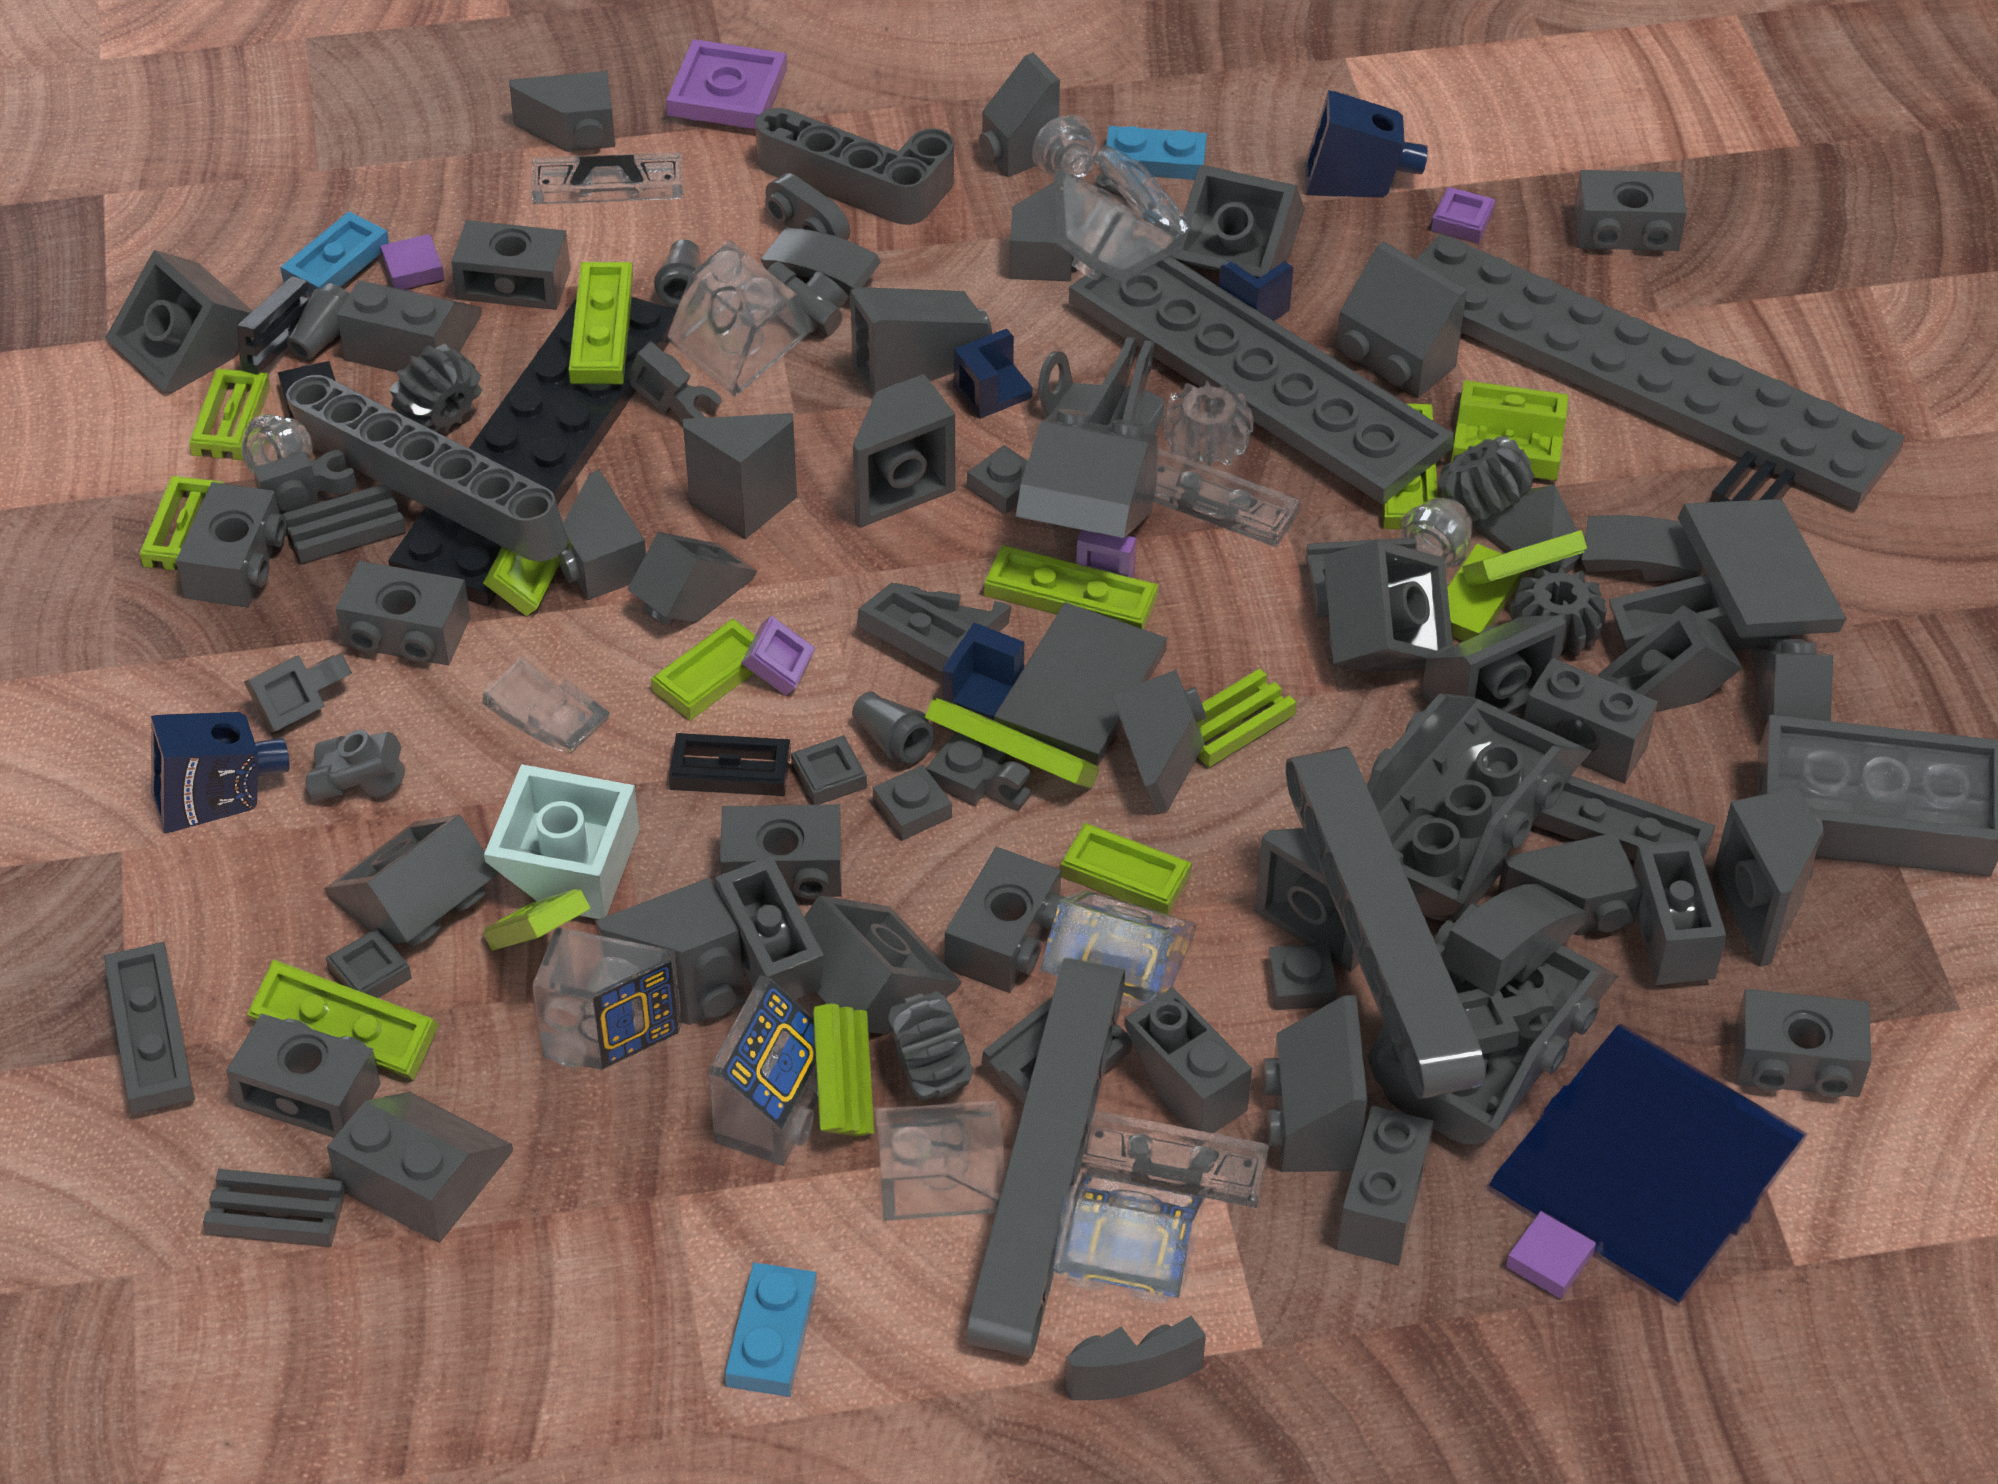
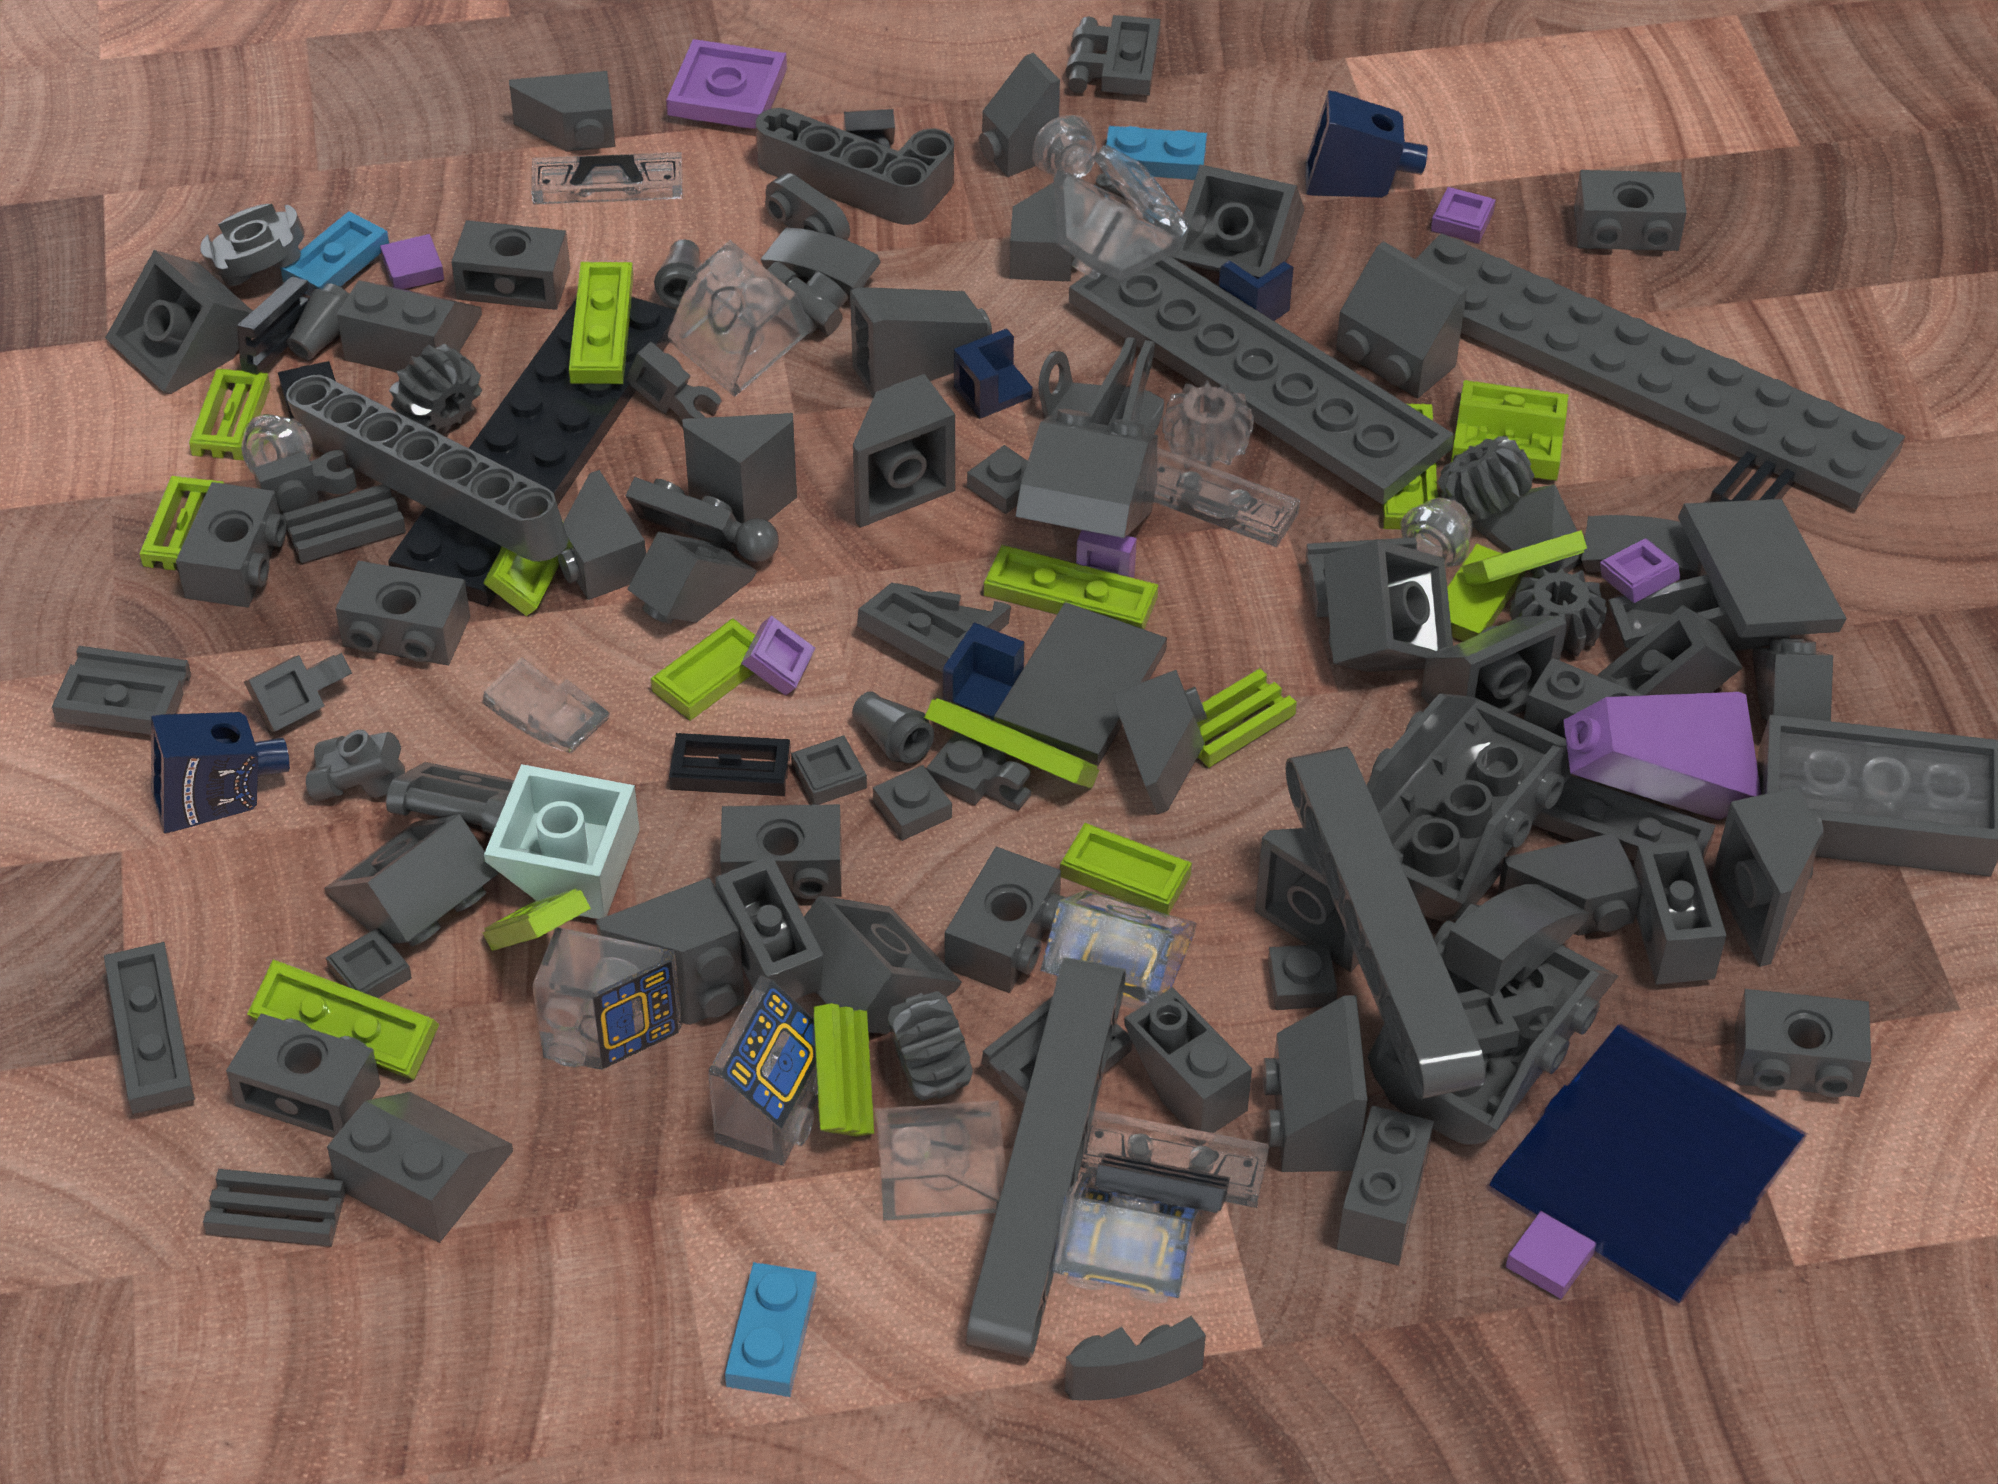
(119, 689): none -> dark grey plate
(253, 242): none -> dark grey plate
(449, 792): none -> dark grey plate
(702, 519): none -> dark grey plate
(871, 125): none -> black tile
(1129, 55): none -> dark grey plate
(1162, 1182): none -> black tile
(1639, 570): none -> medium lavender tile
(1668, 748): none -> medium lavender slope

